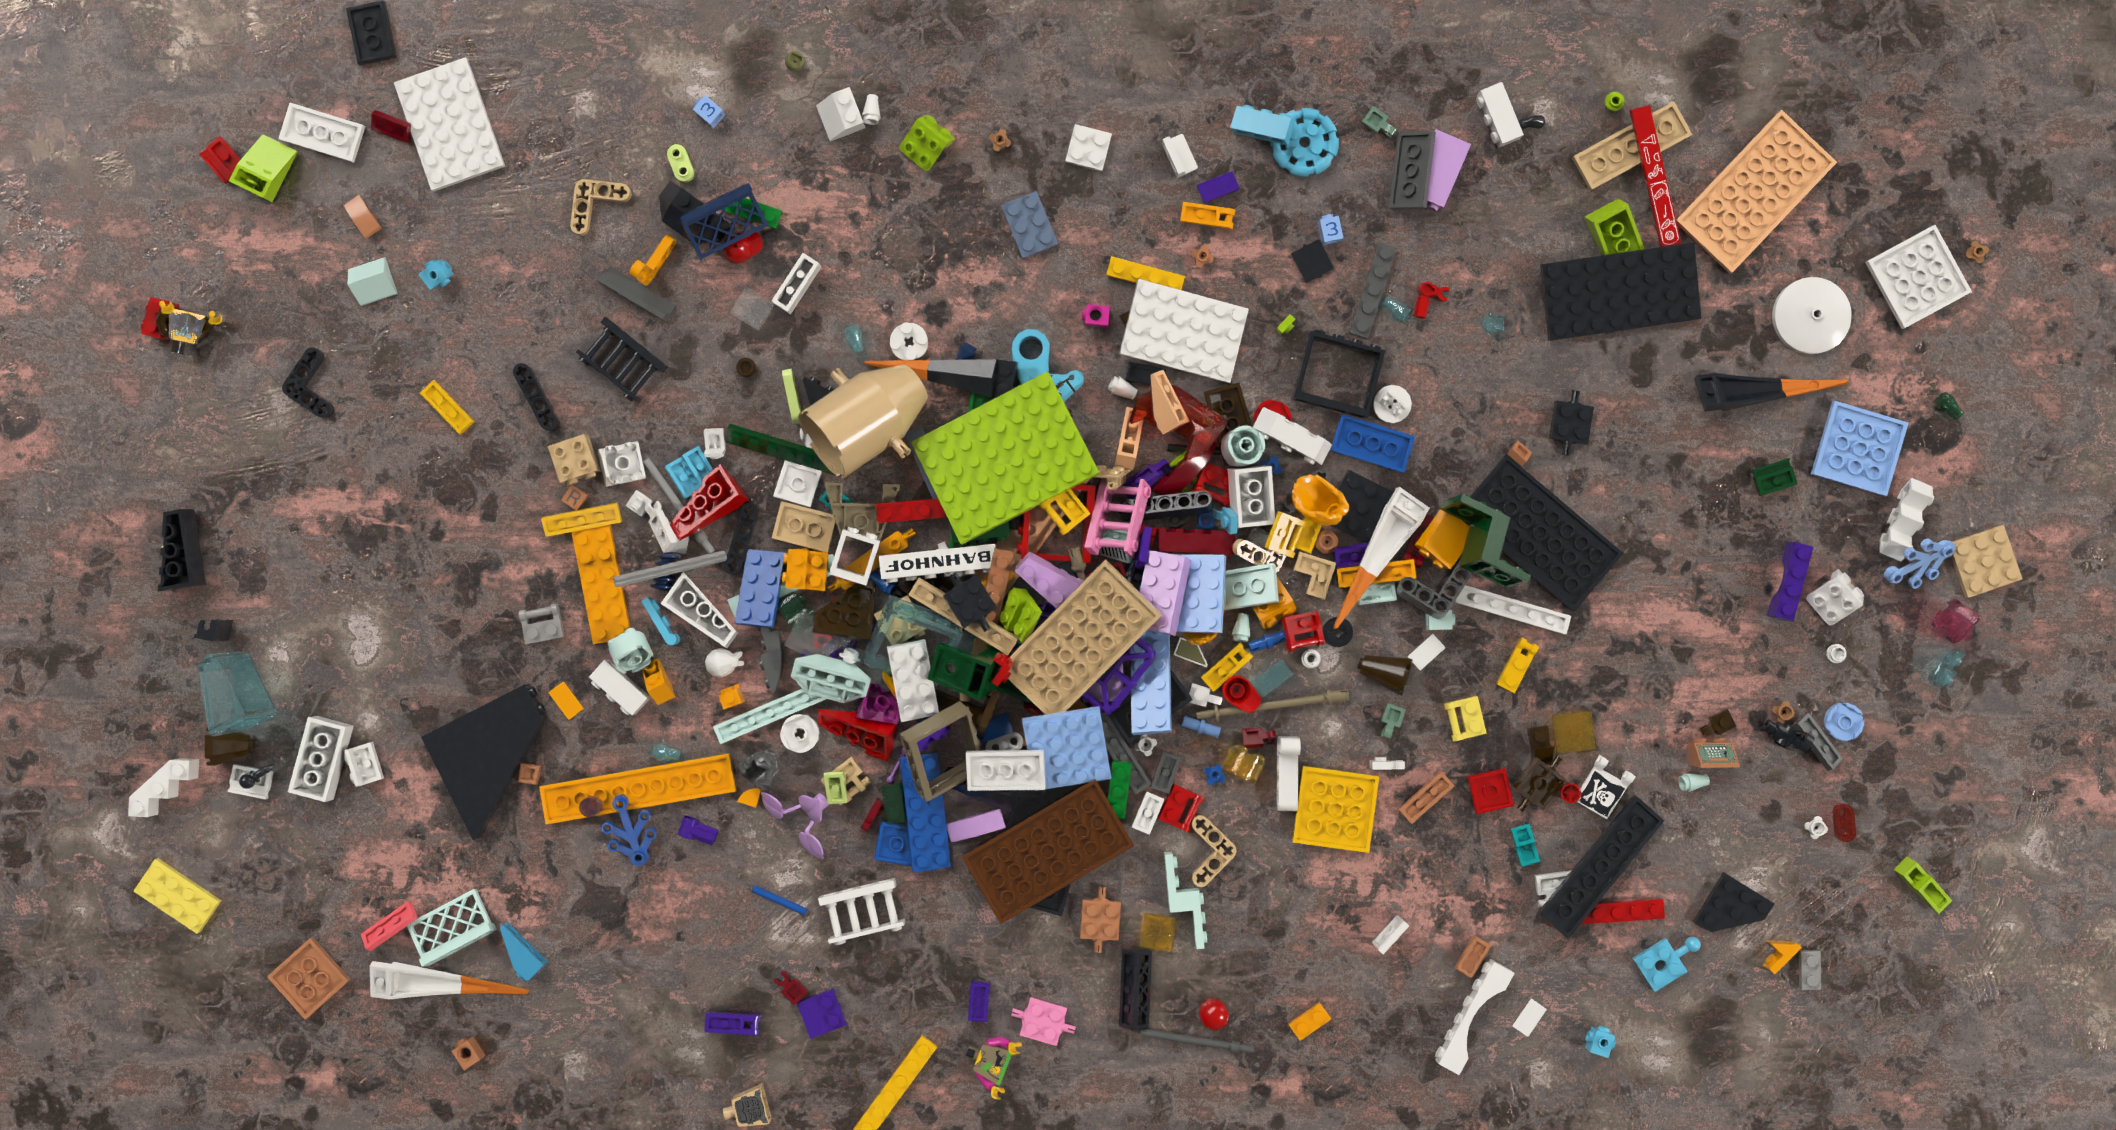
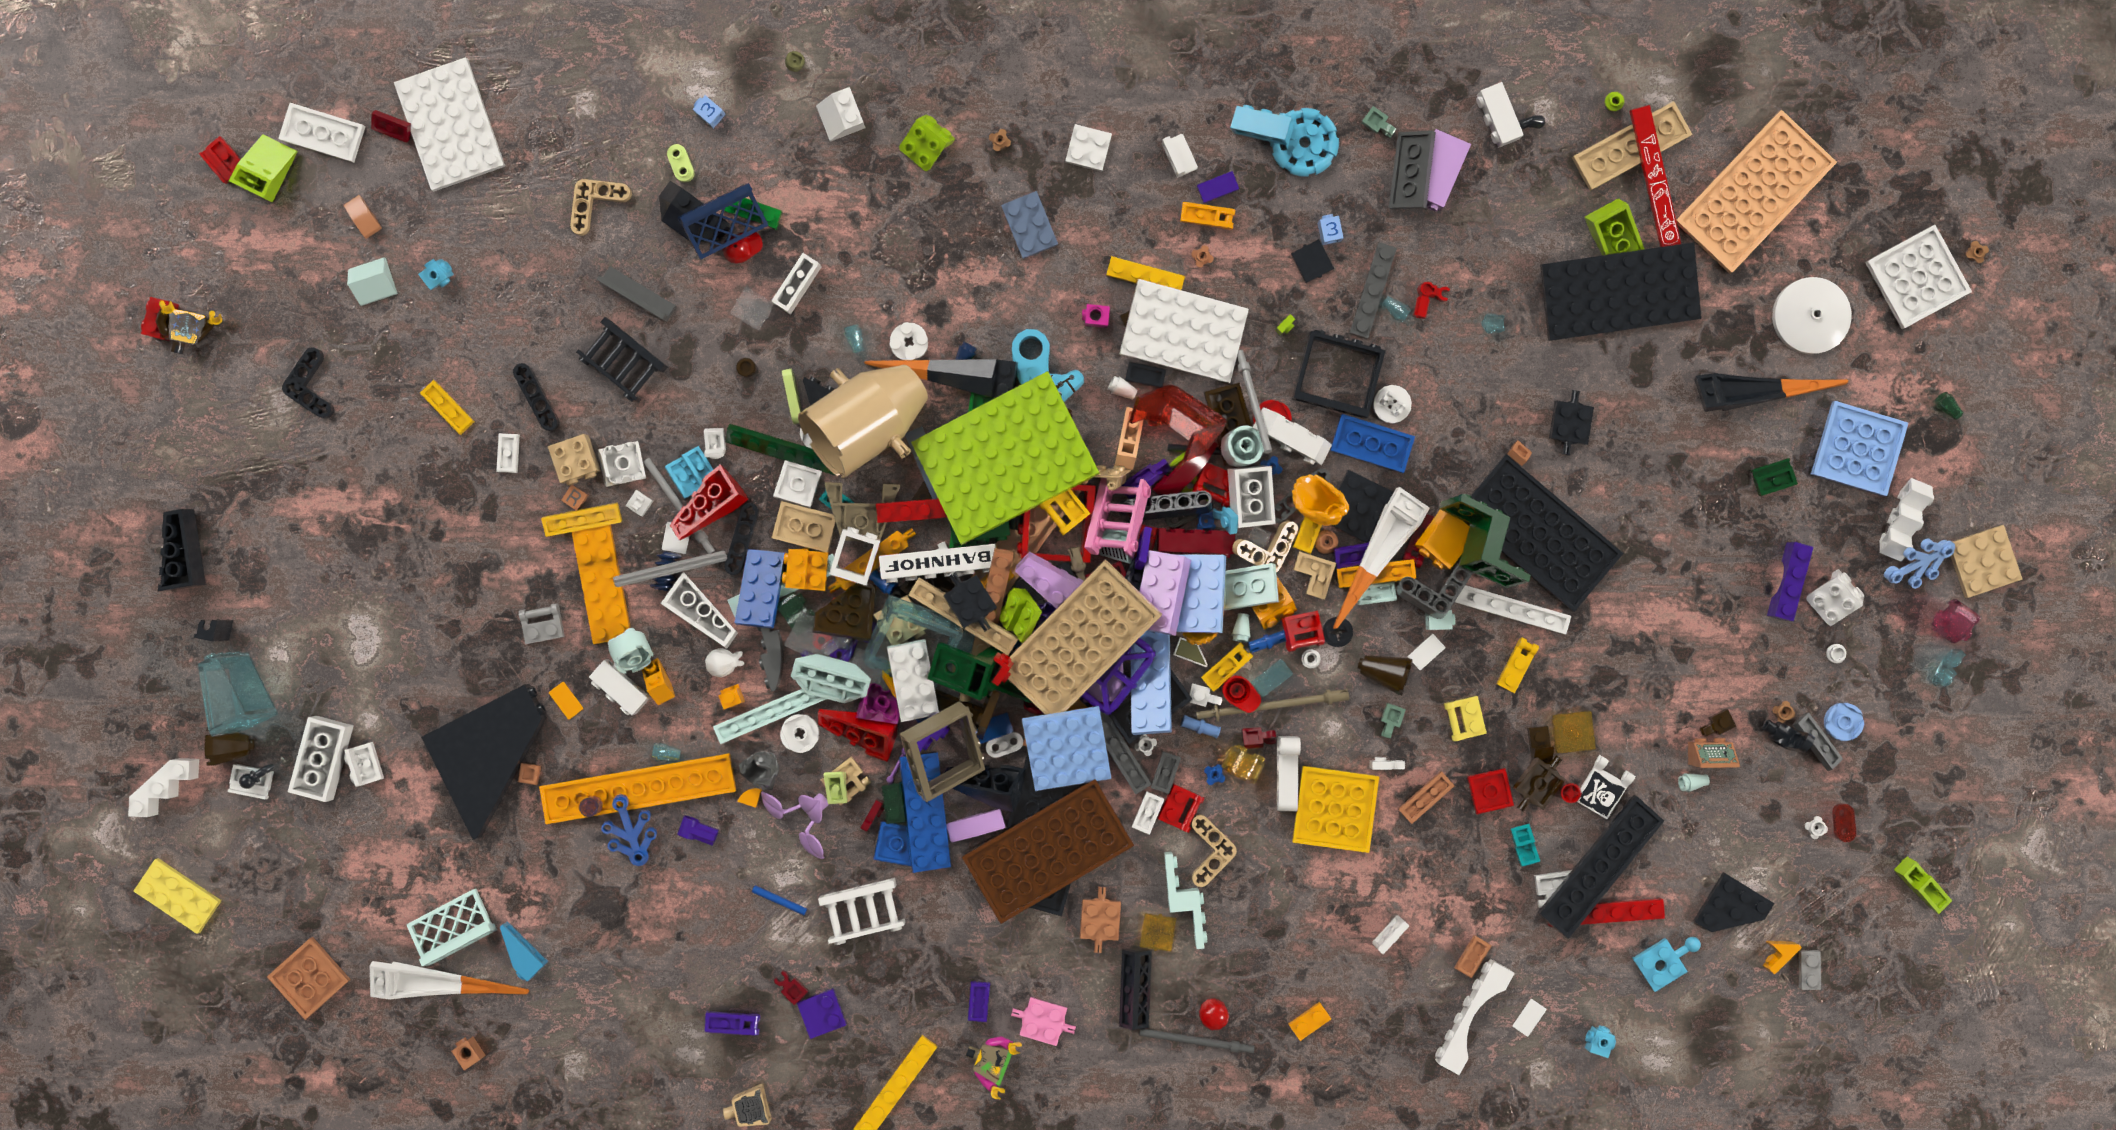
(371, 32): black tile -> none
(389, 926): coral plate -> none
(508, 453): none -> white plate
(646, 272): light orange beam -> none
(661, 527): white plate -> none
(661, 622): medium azure plate -> none
(850, 655): white plate -> none
(871, 111): white cone -> none
(1005, 770): white plate -> none
(1119, 787): green plate -> none
(1166, 406): light nougat slope -> none
(1244, 369): none -> light grey bar
(1281, 533): yellow plate -> none

